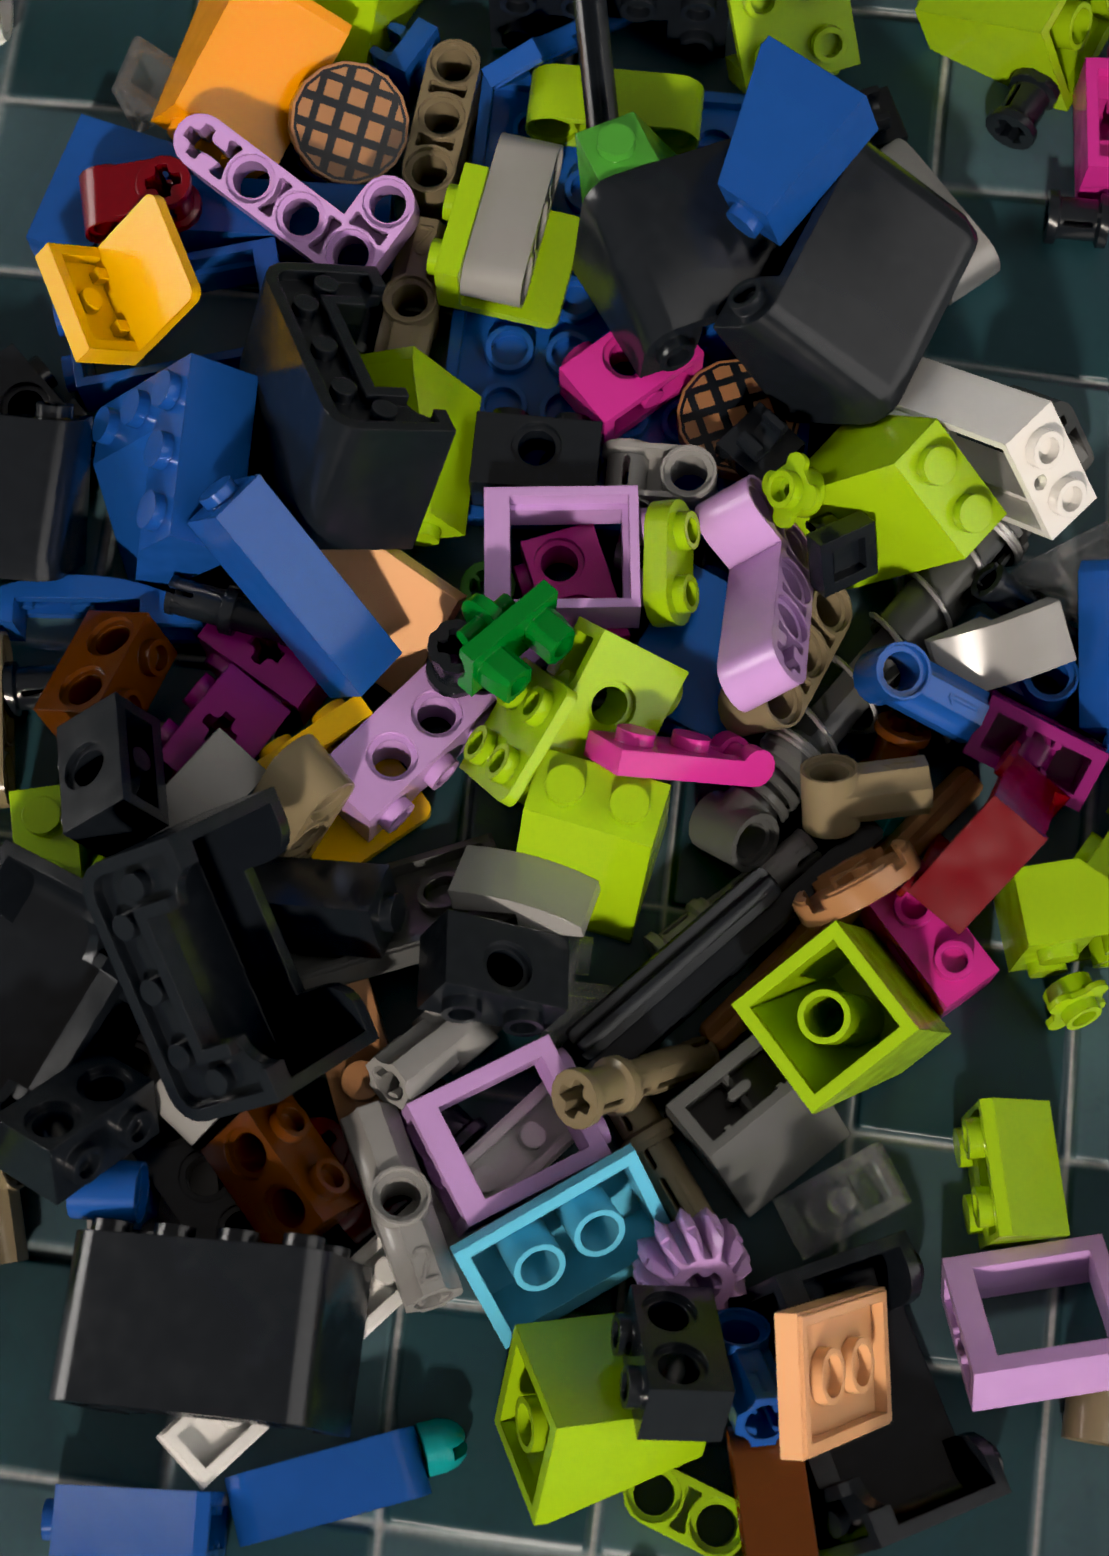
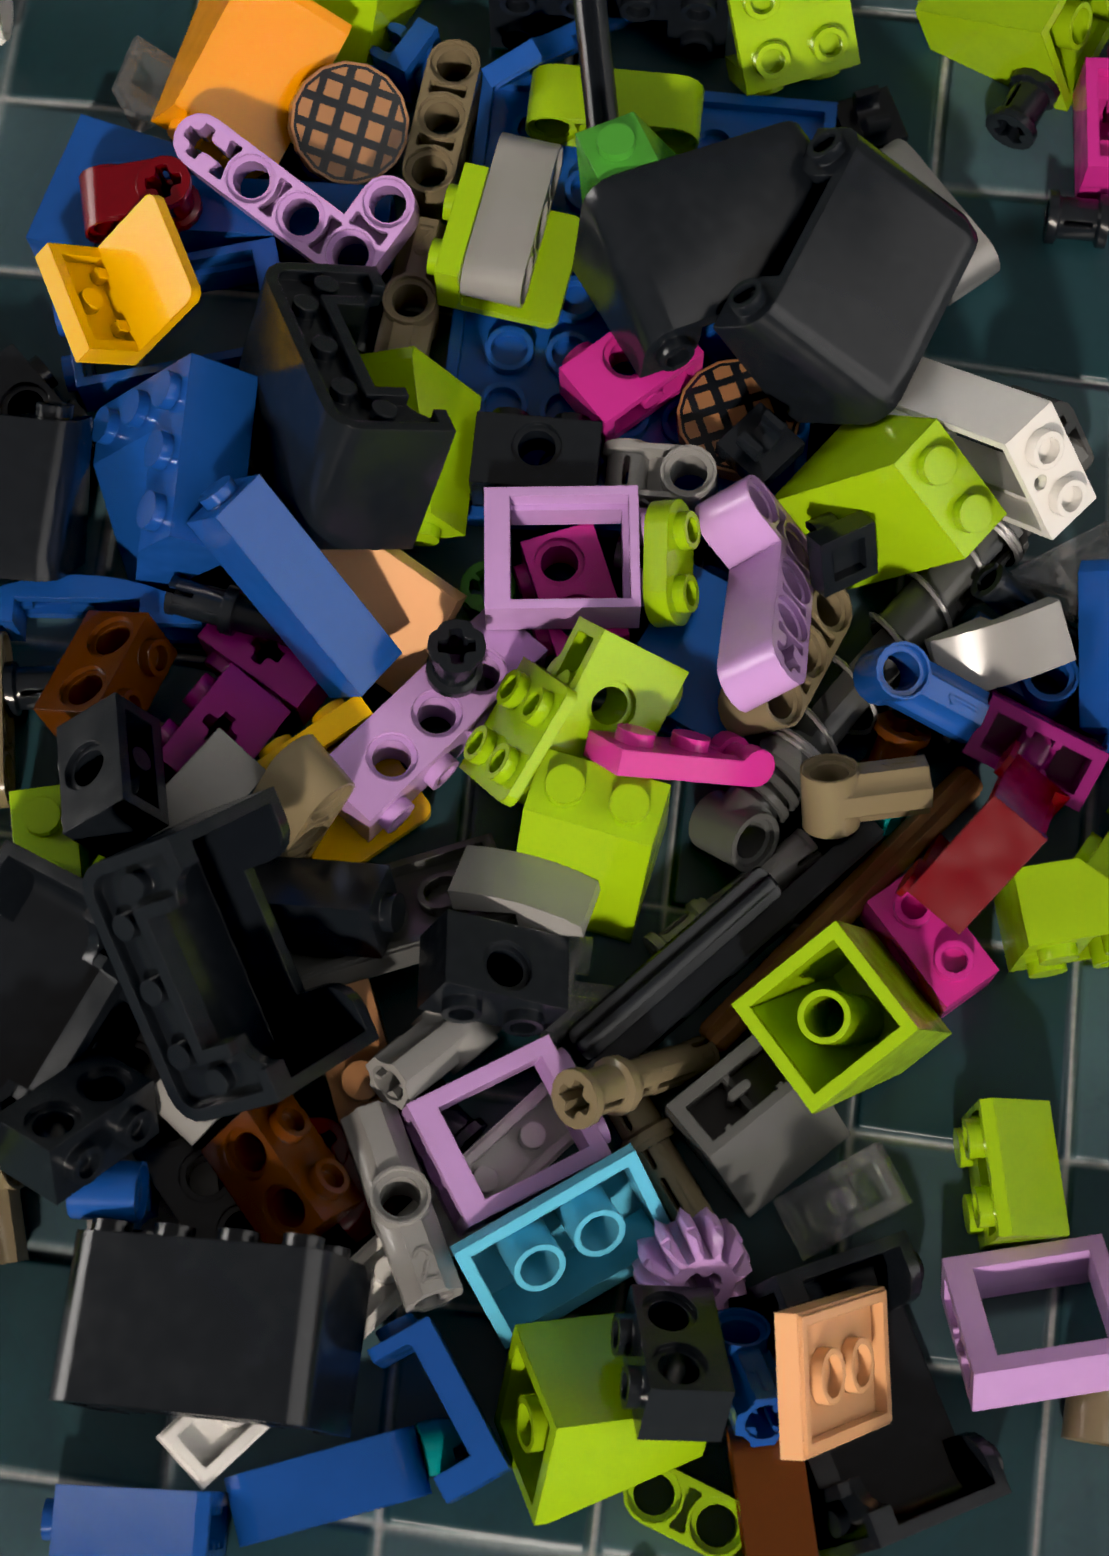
(487, 1456): none -> blue panel
(502, 632): green hips -> none
(790, 142): blue slope -> none
(794, 490): lime plate -> none
(856, 883): medium nougat tile -> none
(1074, 1001): lime plate -> none

